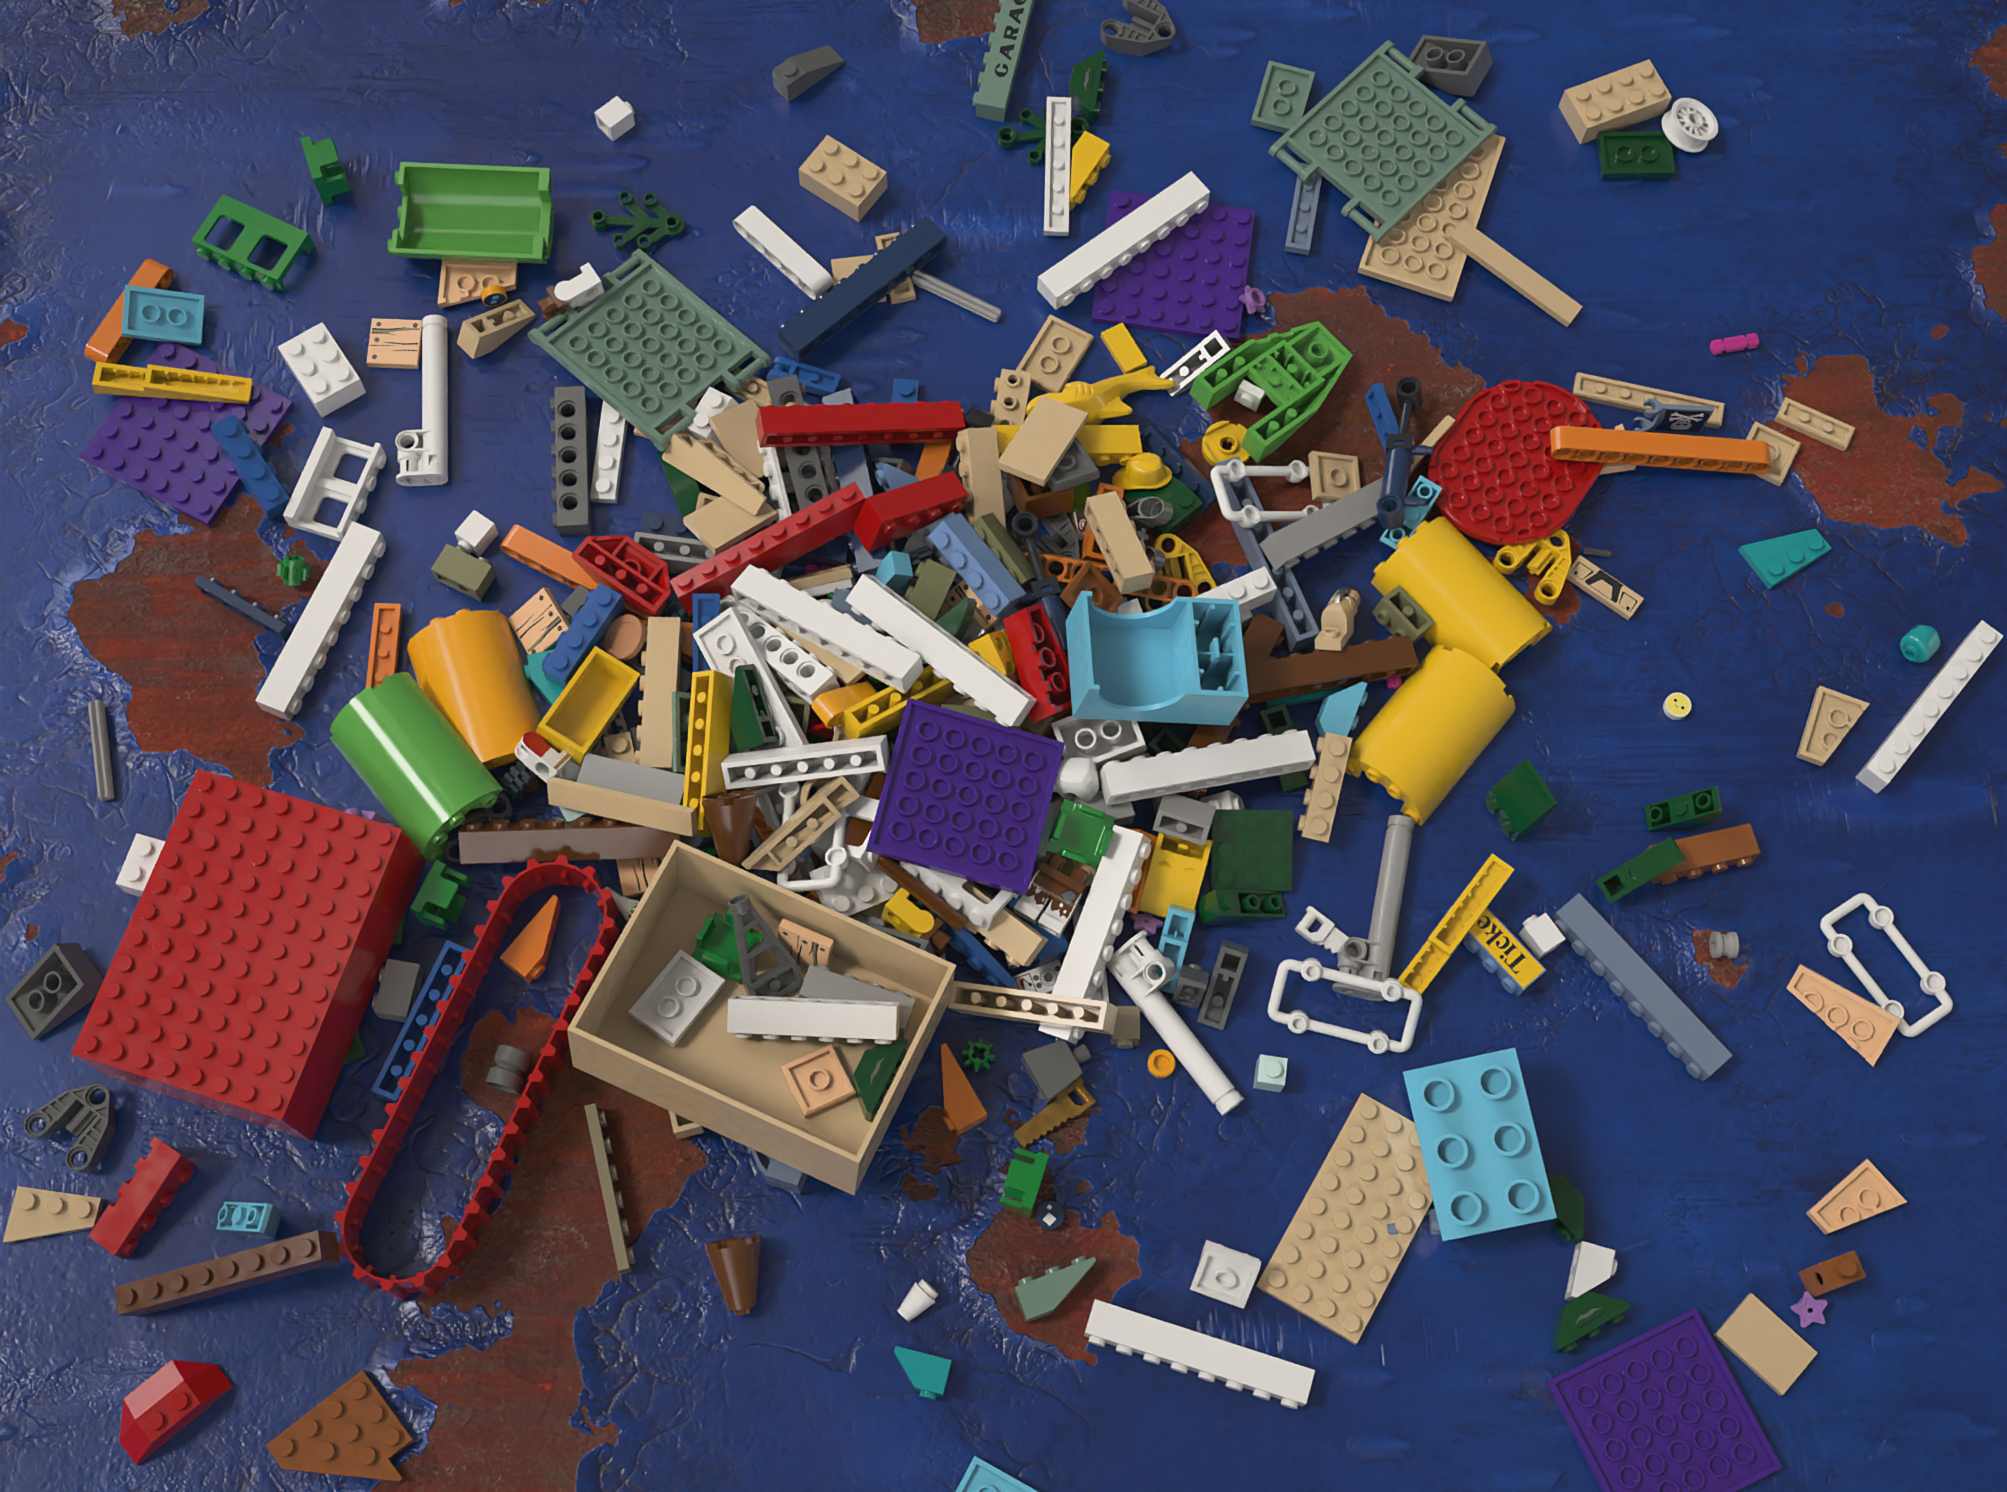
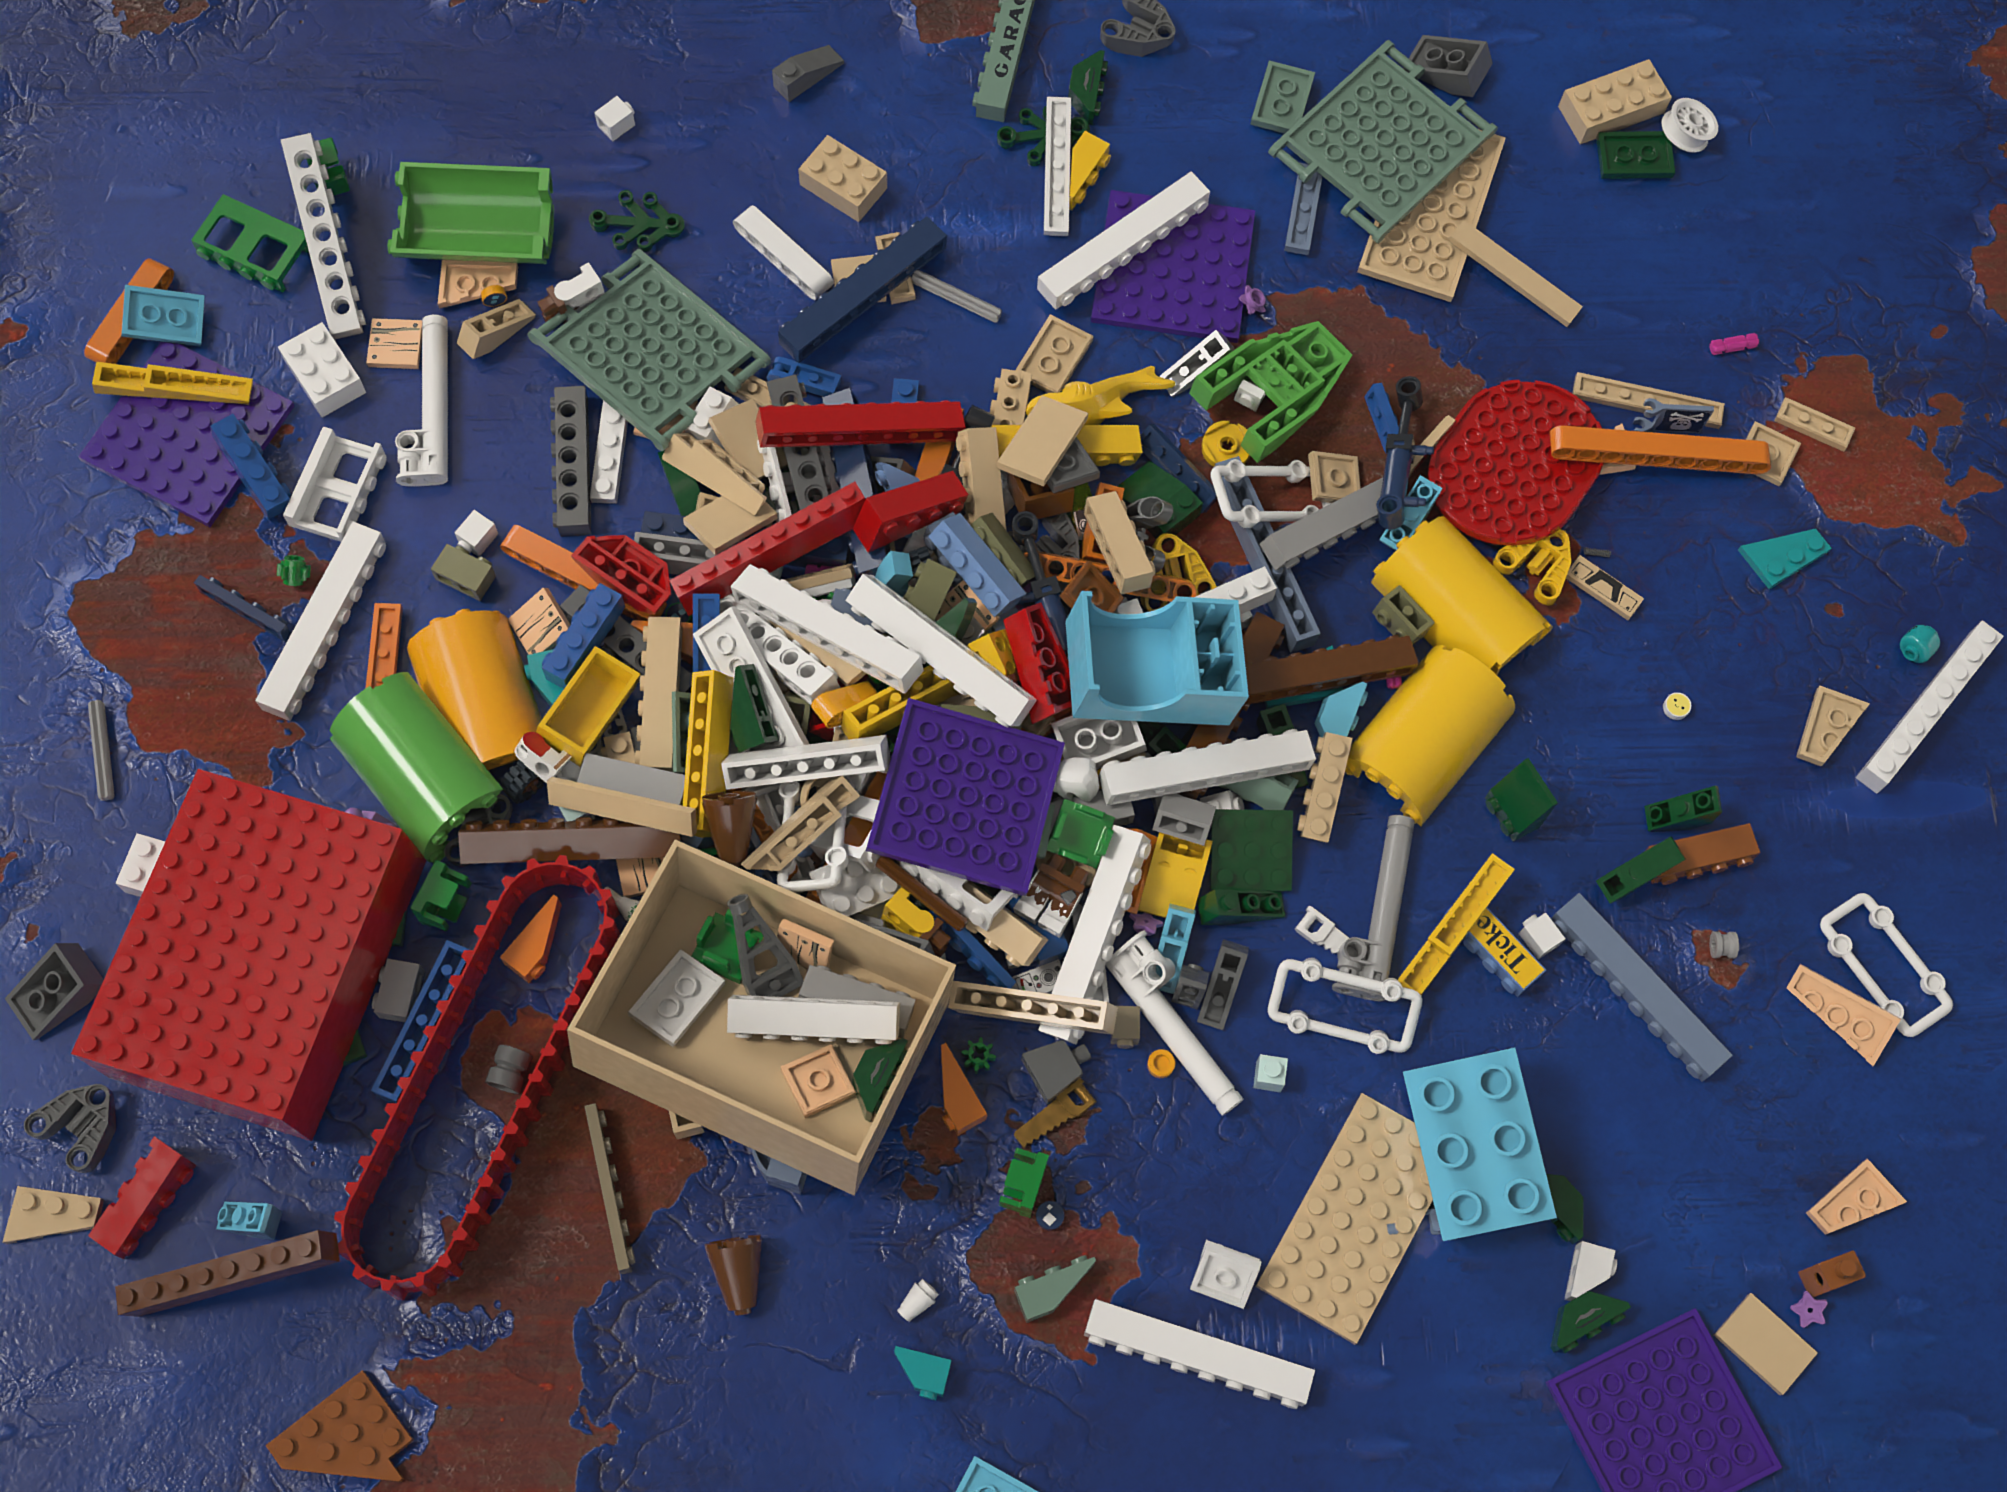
(168, 1404): red wedge -> none
(295, 151): none -> white brick
(625, 637): nougat piece -> none
(1123, 349): yellow tile -> none
(1143, 472): yellow piece -> none
(1267, 792): none -> sand green slope
(1338, 620): tan plate -> none

